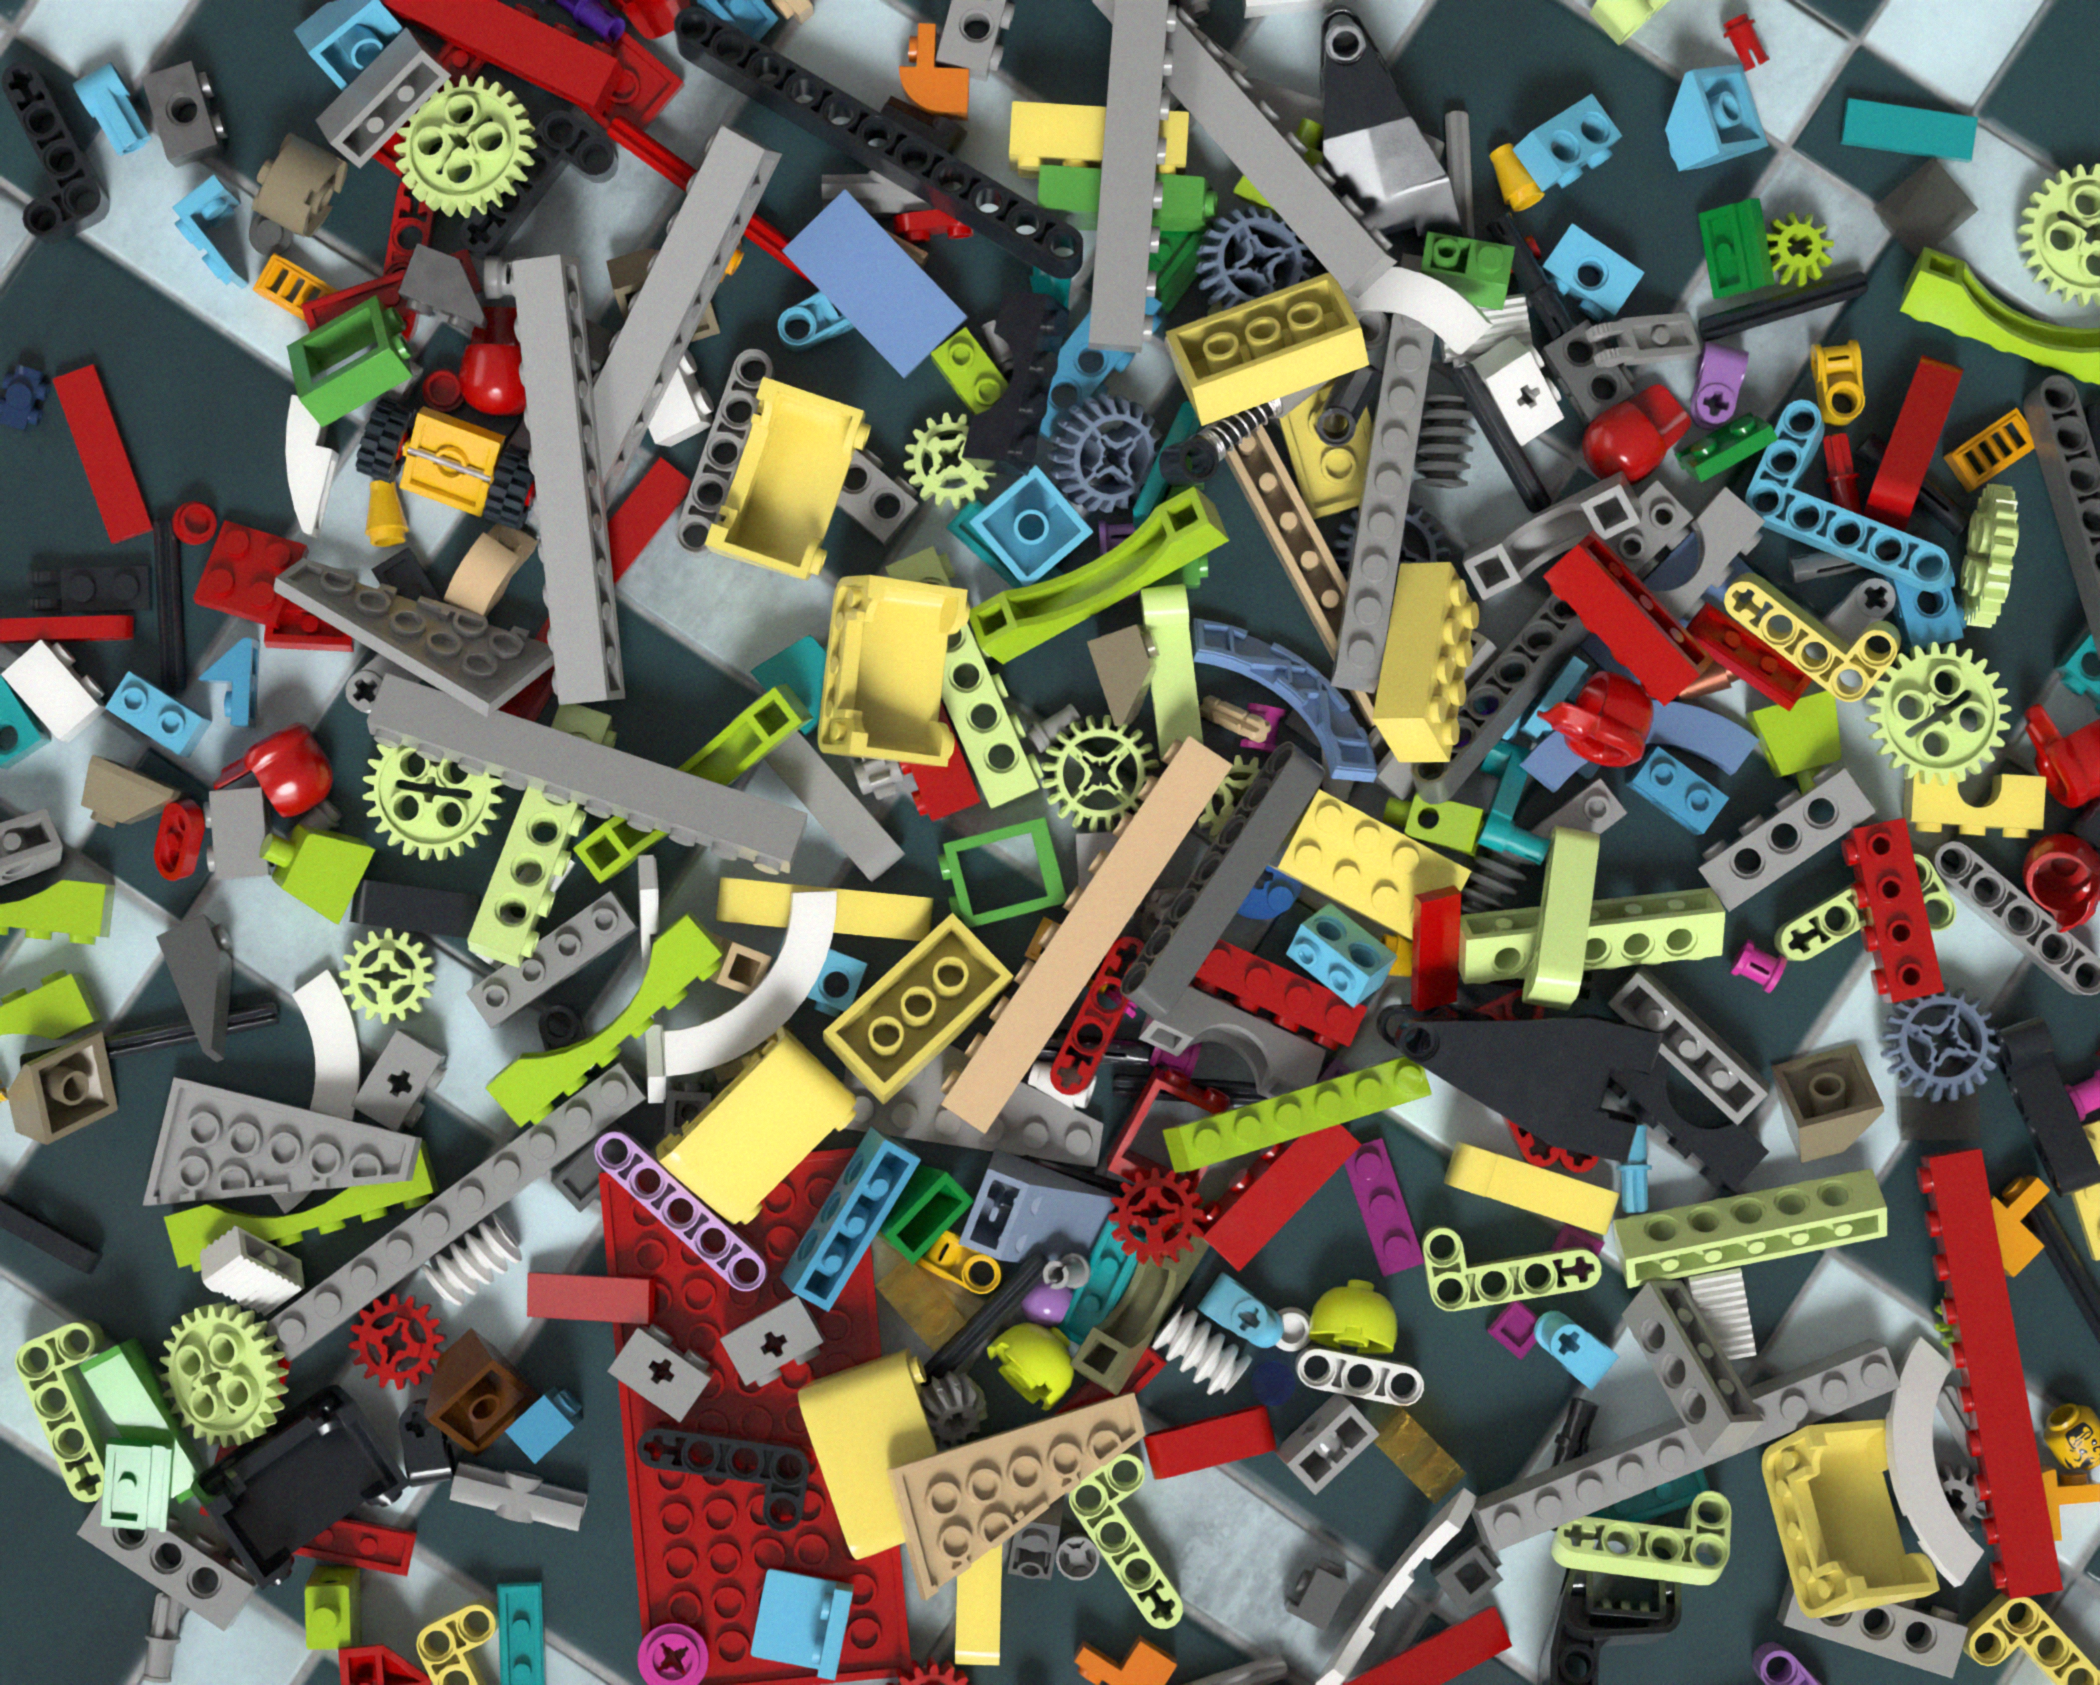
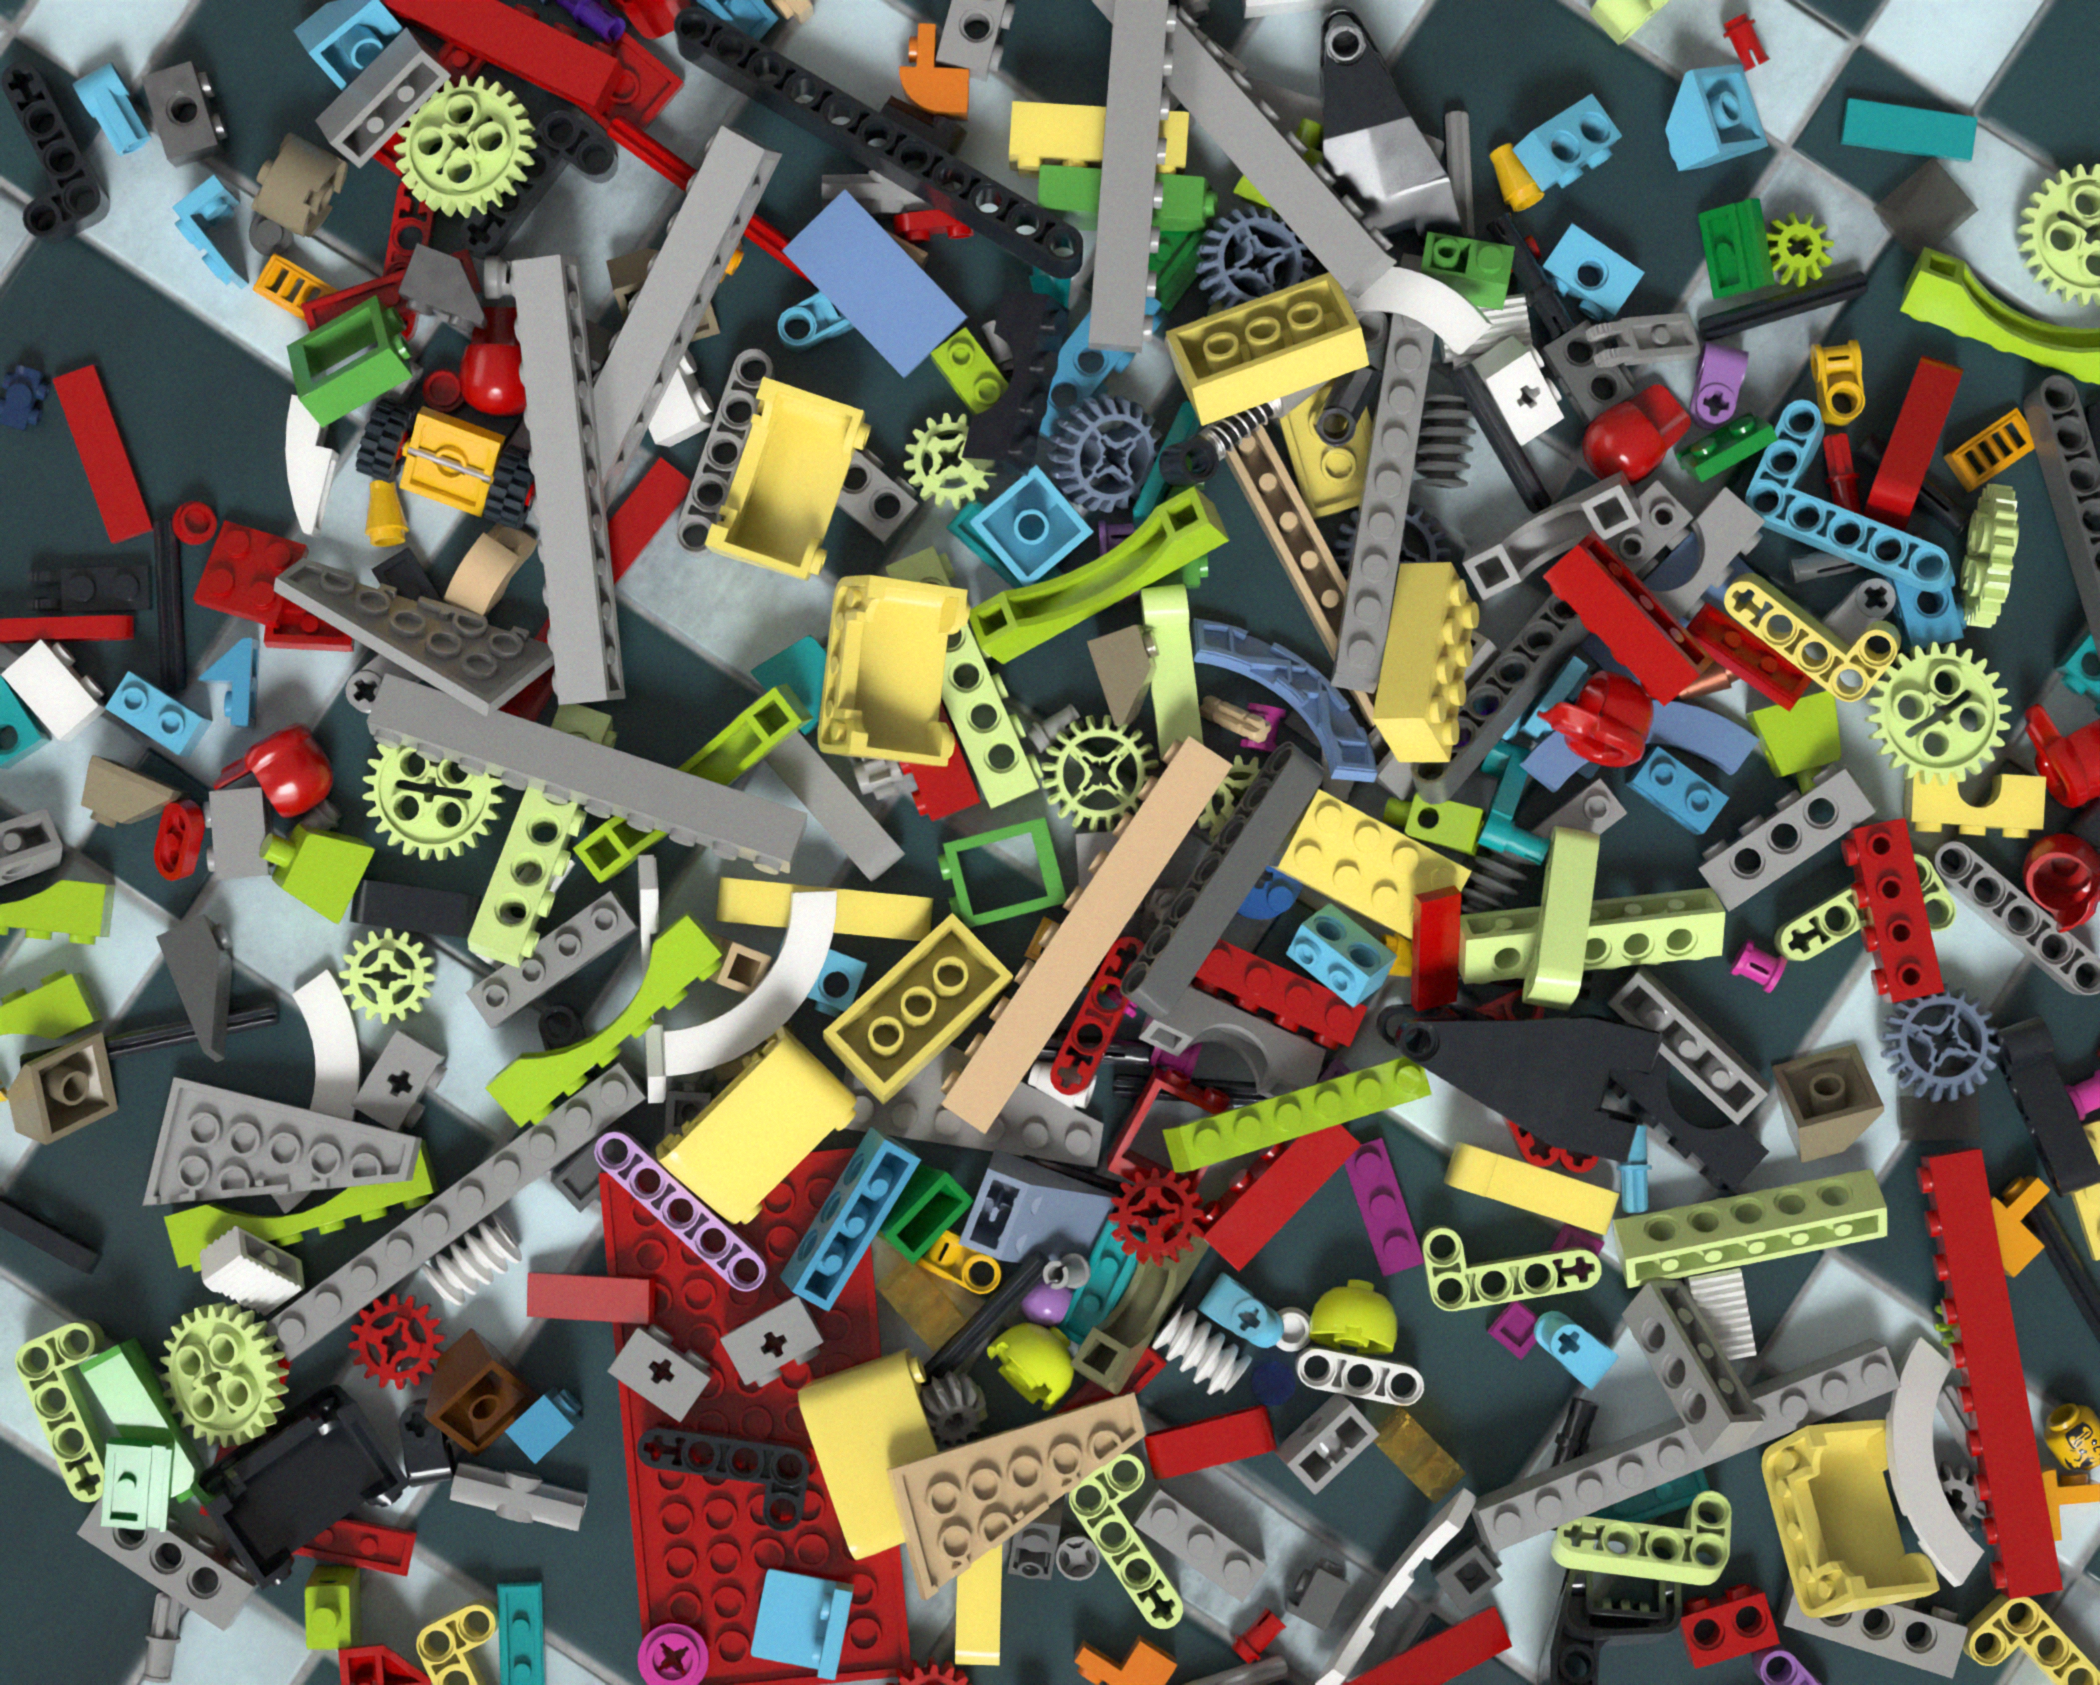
(1200, 1542): none -> light grey brick
(1257, 1636): none -> red pin
(1728, 1638): none -> red brick

